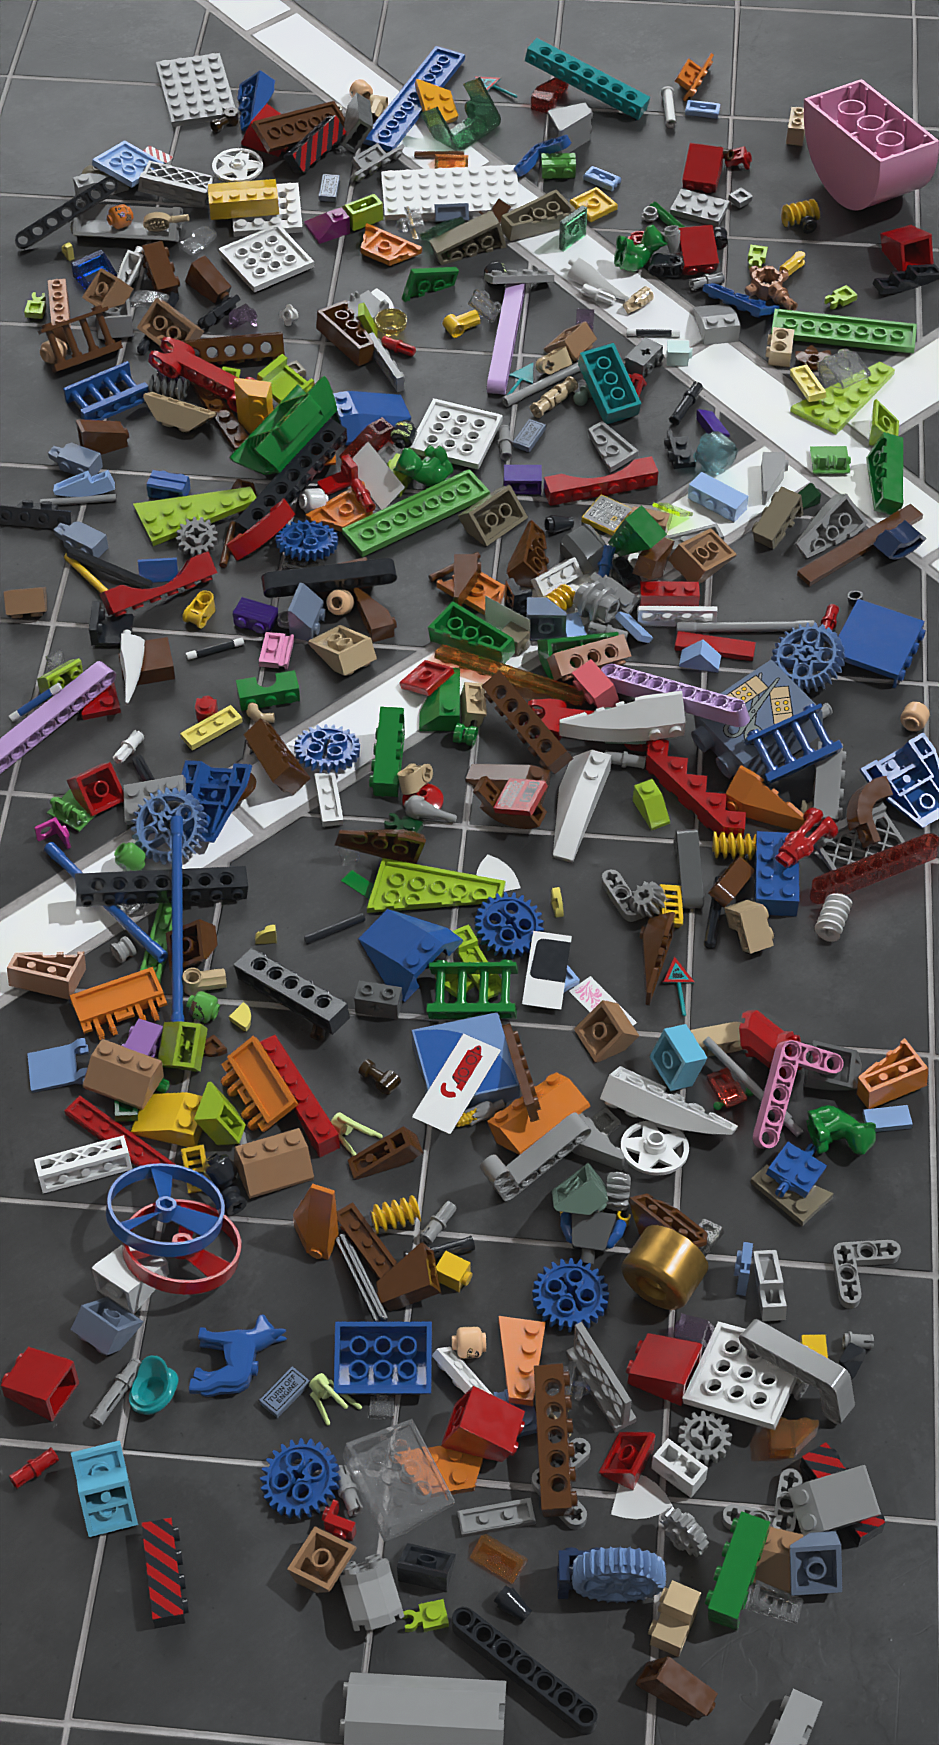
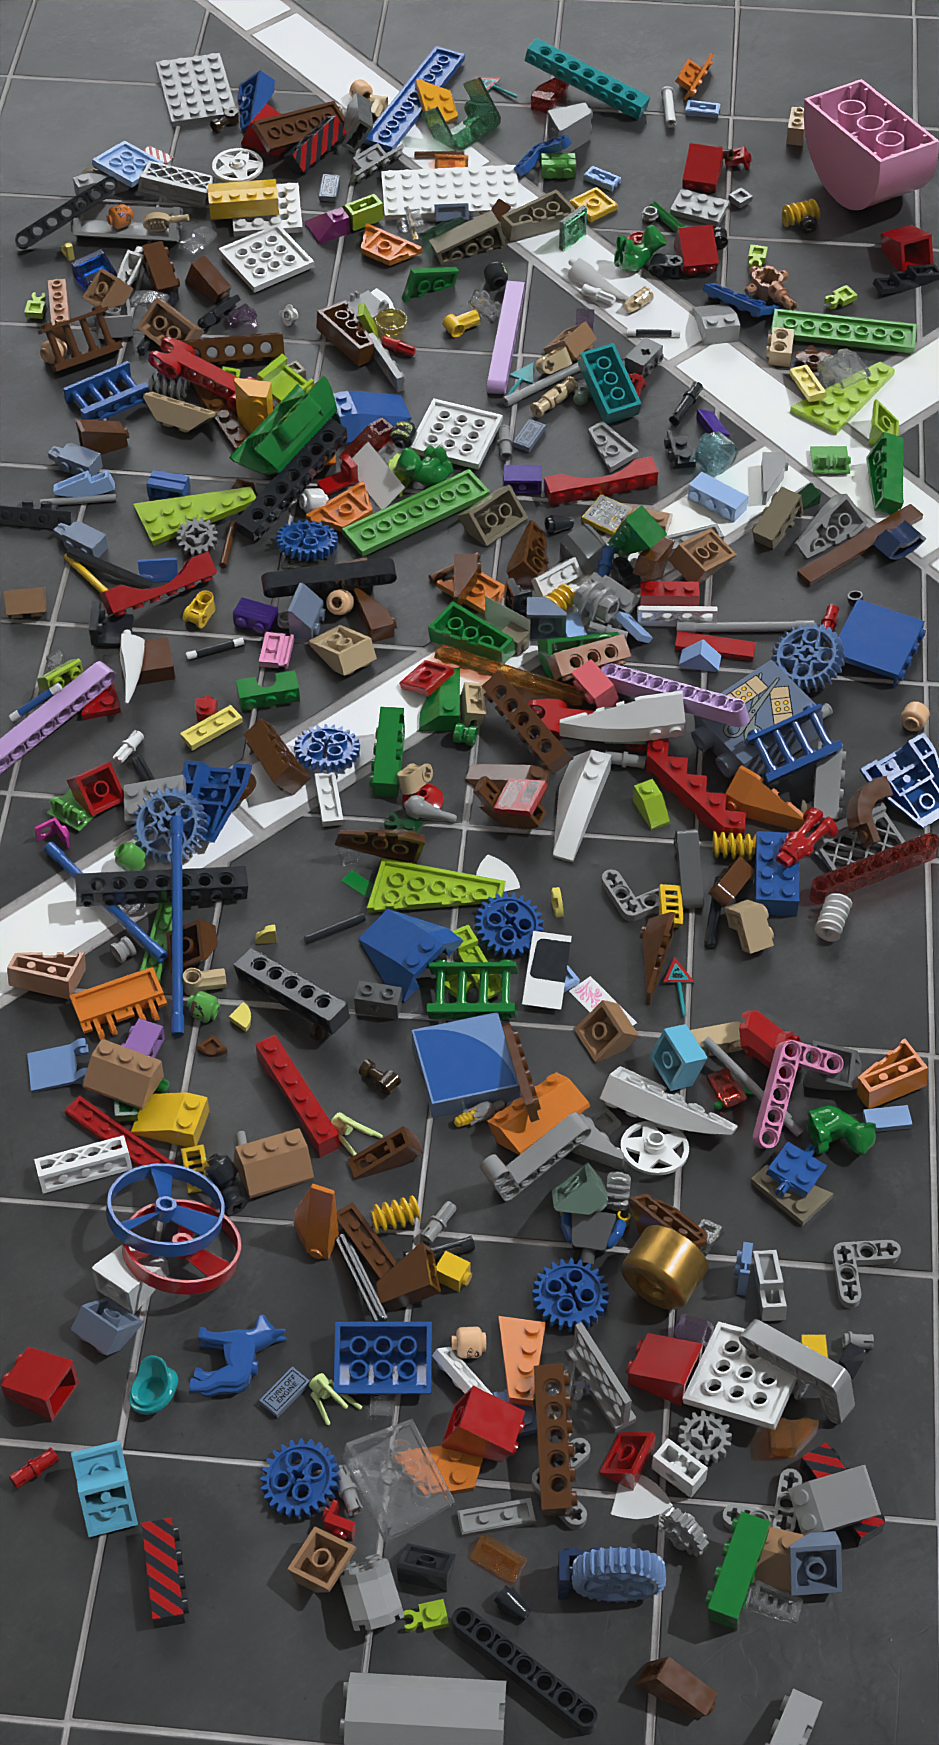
(113, 1396): light grey pin -> none
(182, 1045): lime slope -> none
(219, 1117): lime slope -> none
(255, 714): tan arm -> none
(257, 1083): orange hinge -> none
(262, 531): red slope -> none
(363, 495): red pin -> none
(456, 1083): white sticker -> none
(514, 276): light grey plate -> none
(648, 899): light grey gear -> none
(672, 237): light grey cone -> none
(673, 509): clear neon green piece -> none
(678, 353): light aqua brick -> none
(678, 1611): tan brick -> none
(706, 279): light grey pin -> none
(793, 263): yellow bar -> none

